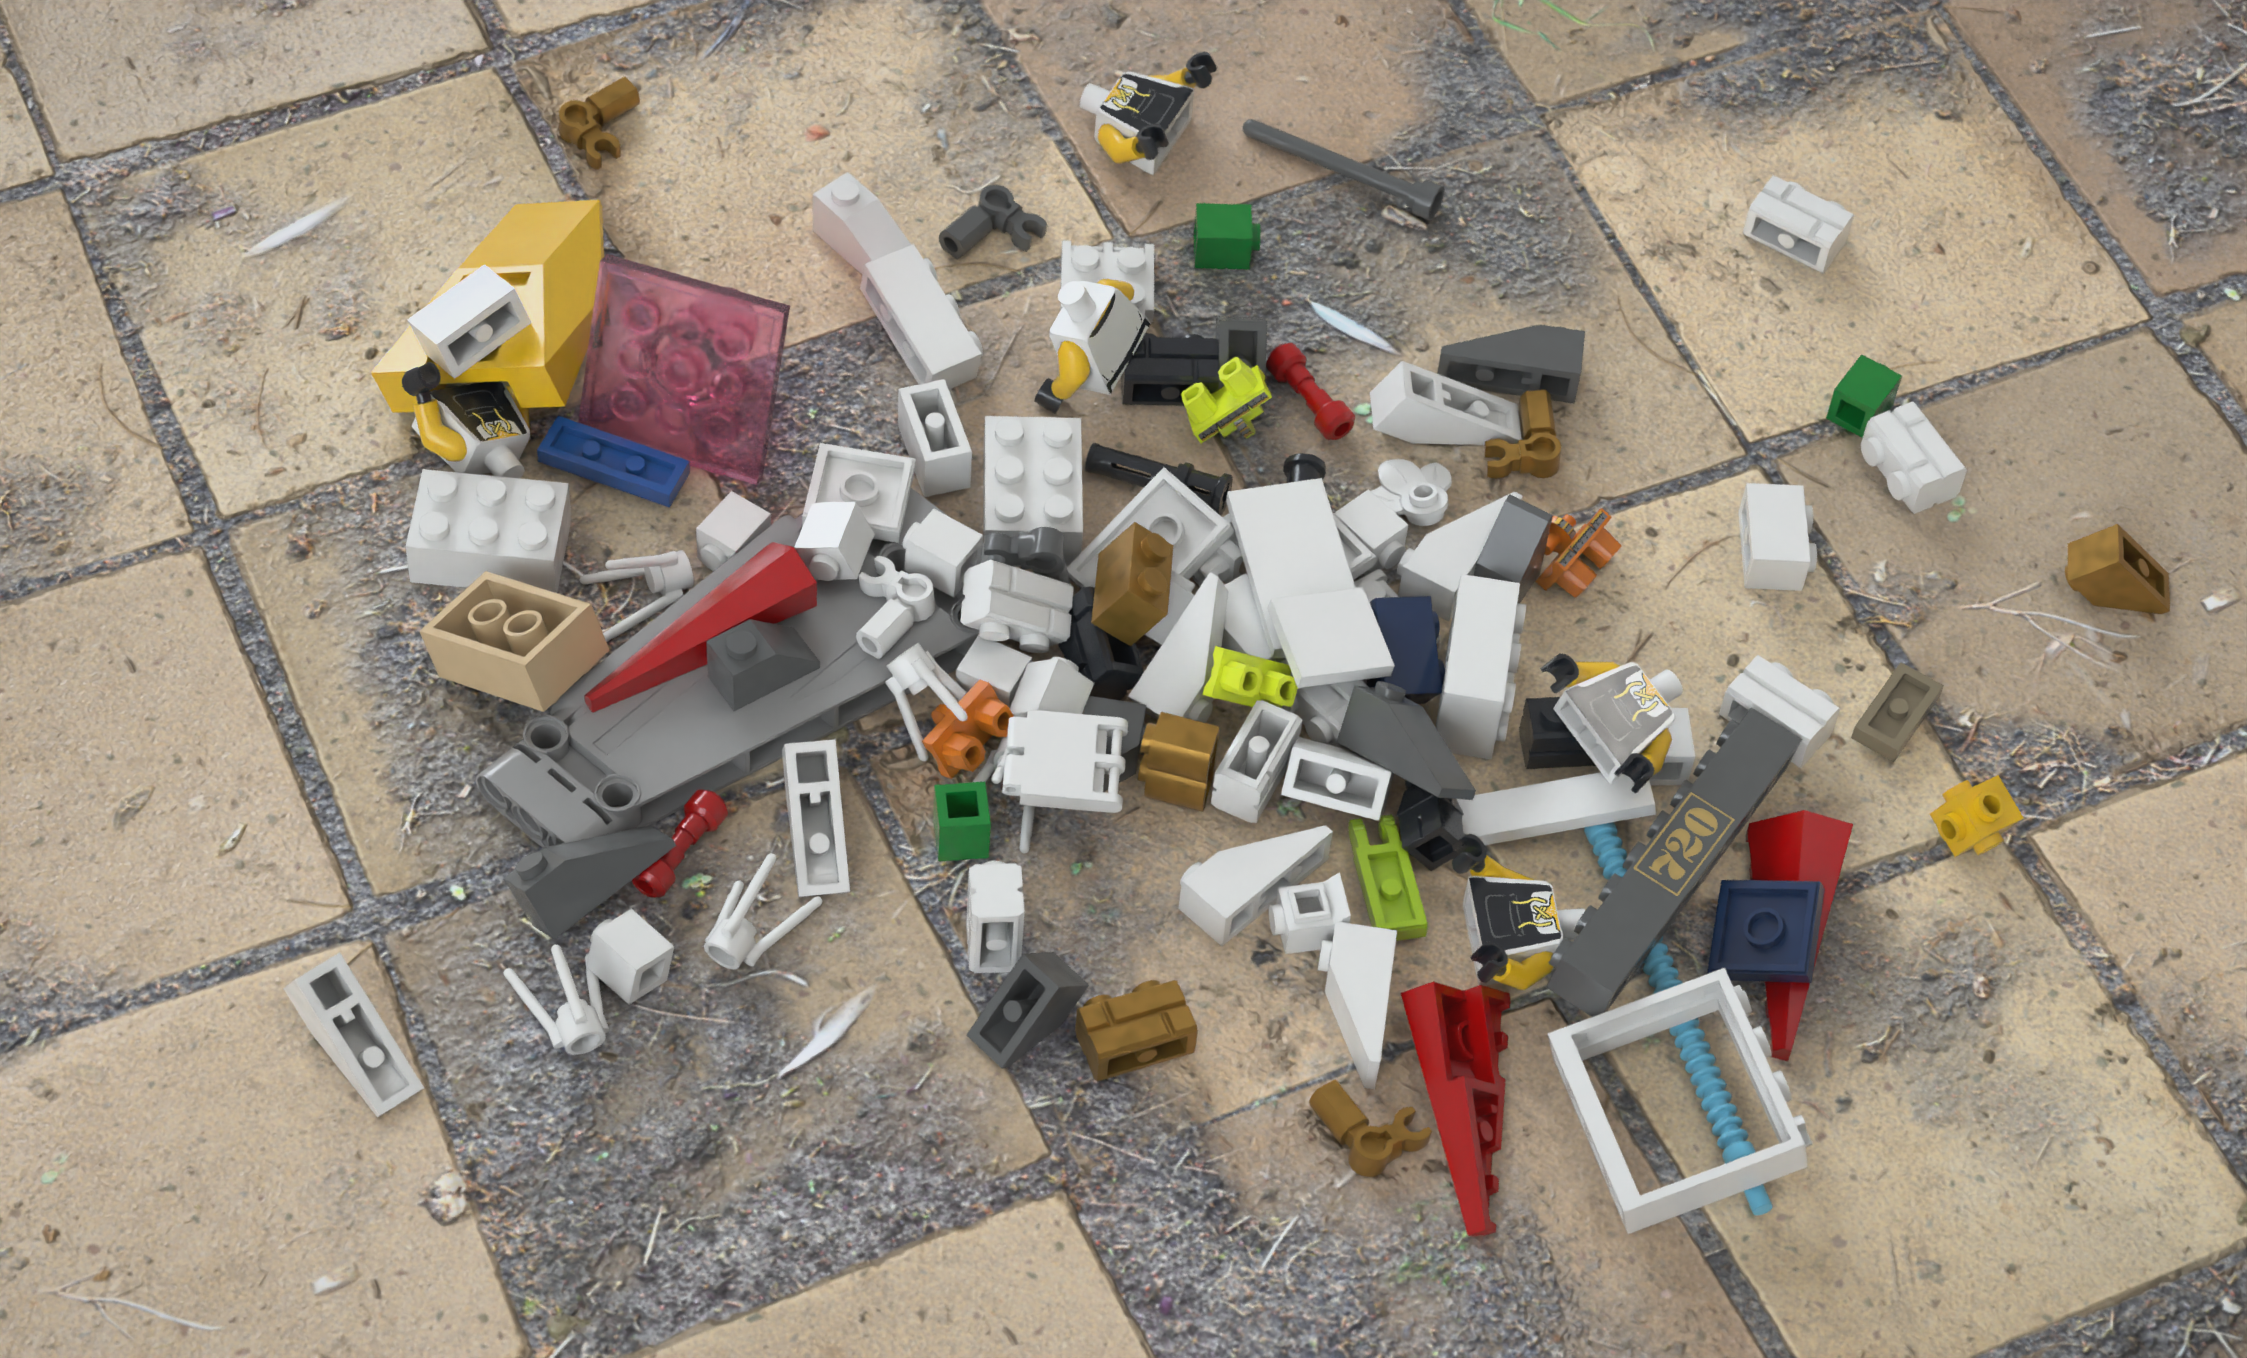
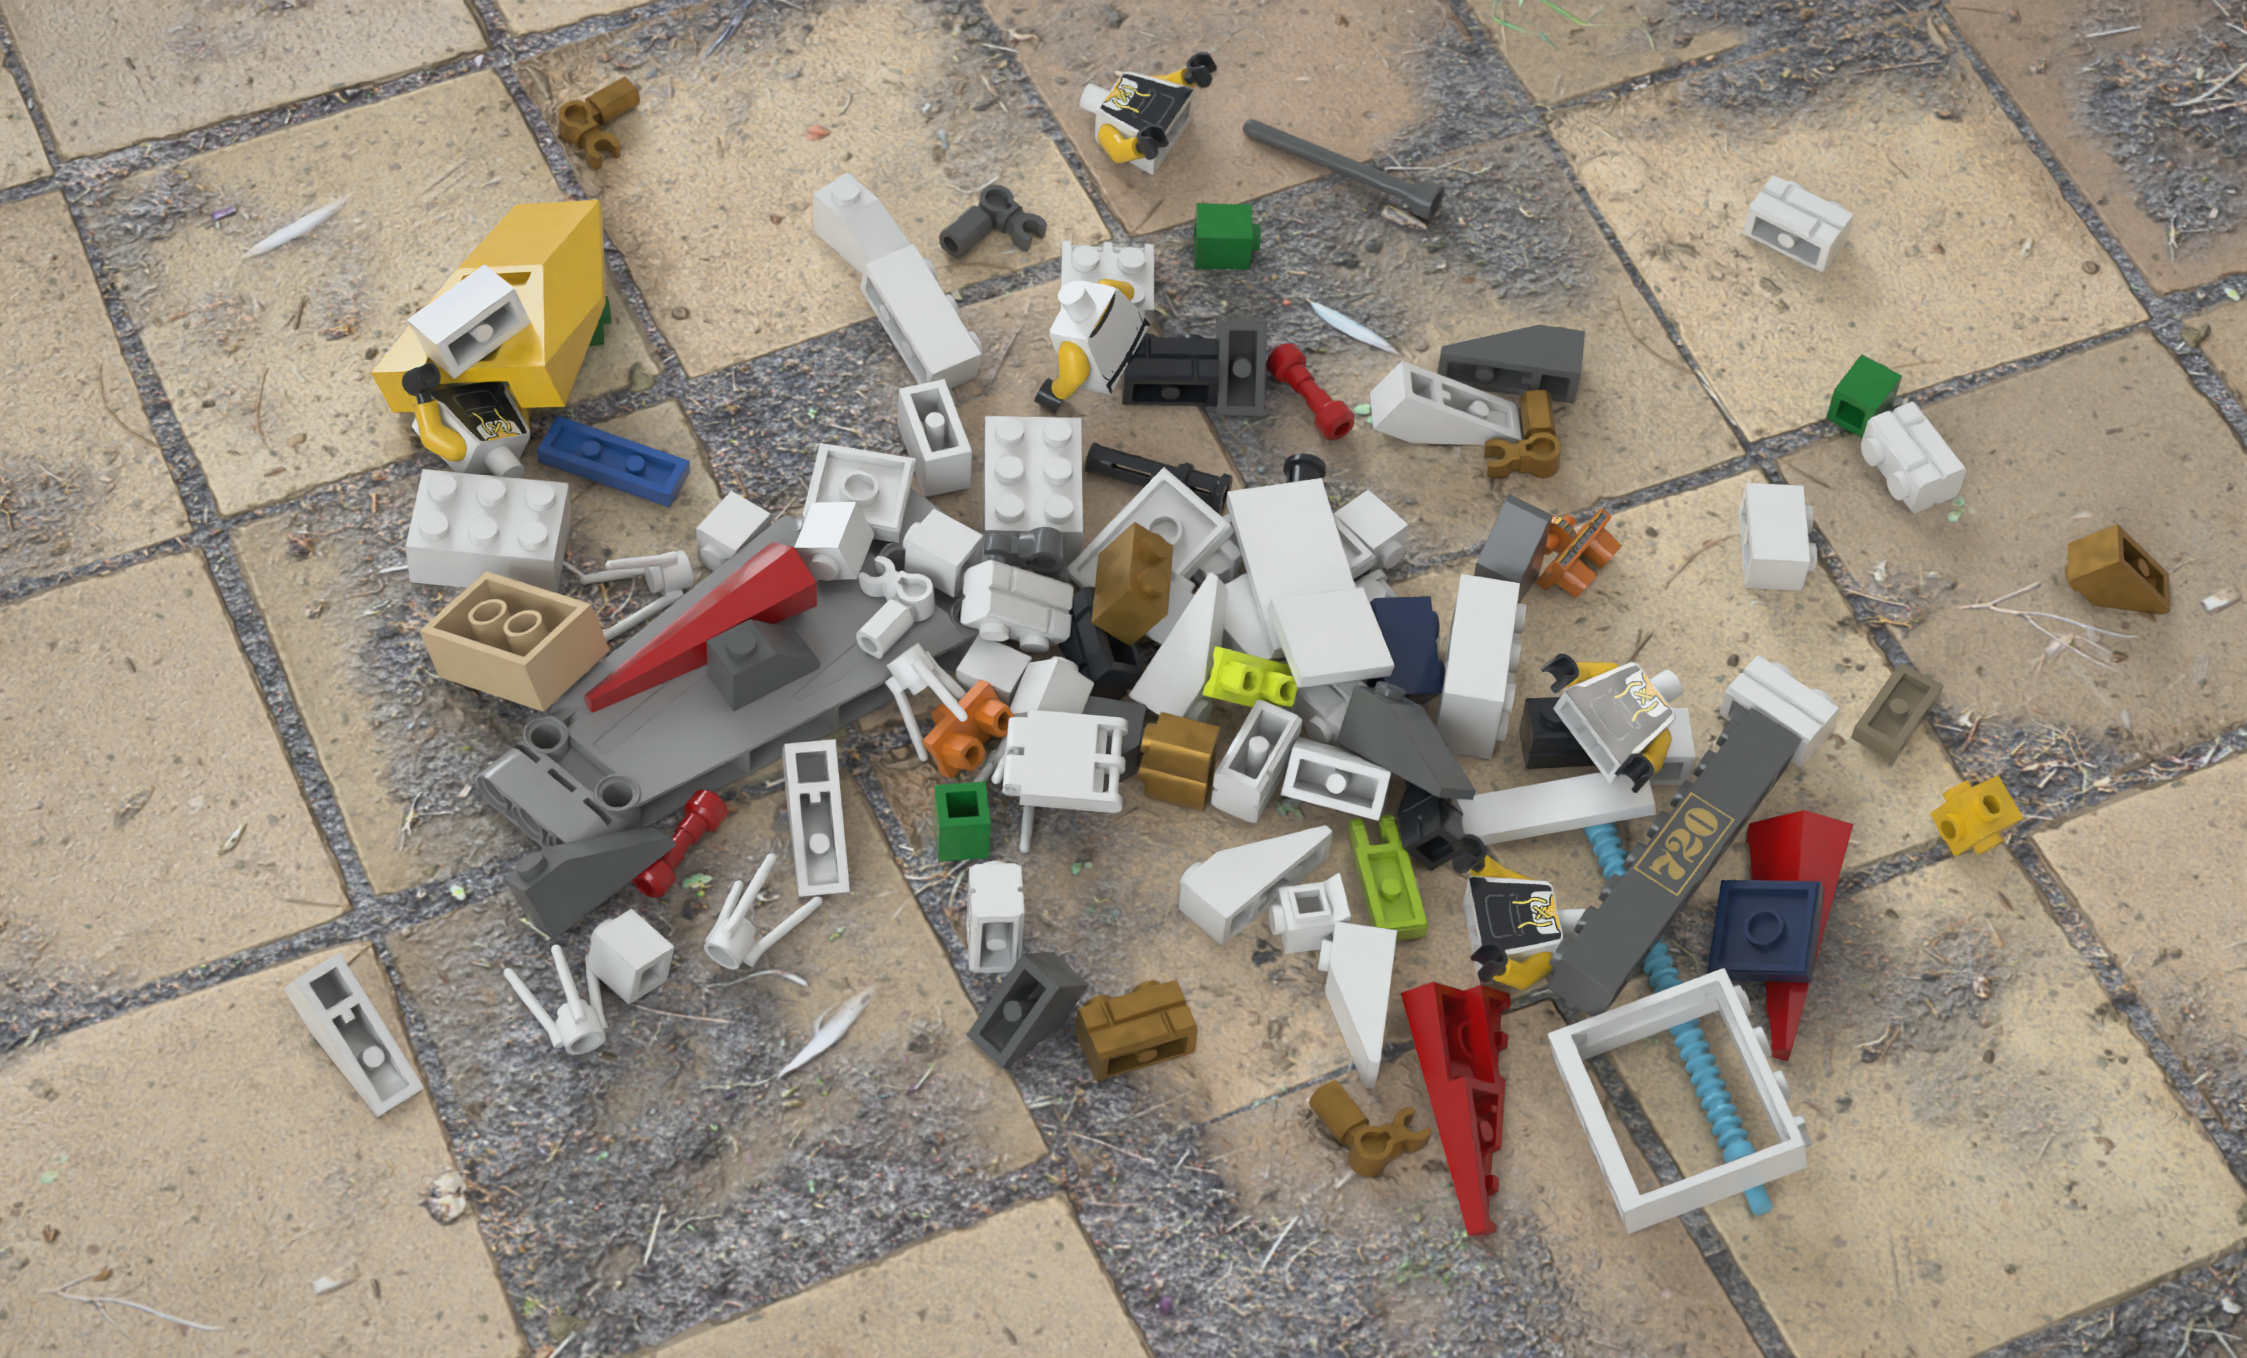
(684, 367): clear pink piece -> none
(1231, 405): neon yellow hips -> none
(1413, 490): white plate -> none
(1445, 555): white slope -> none

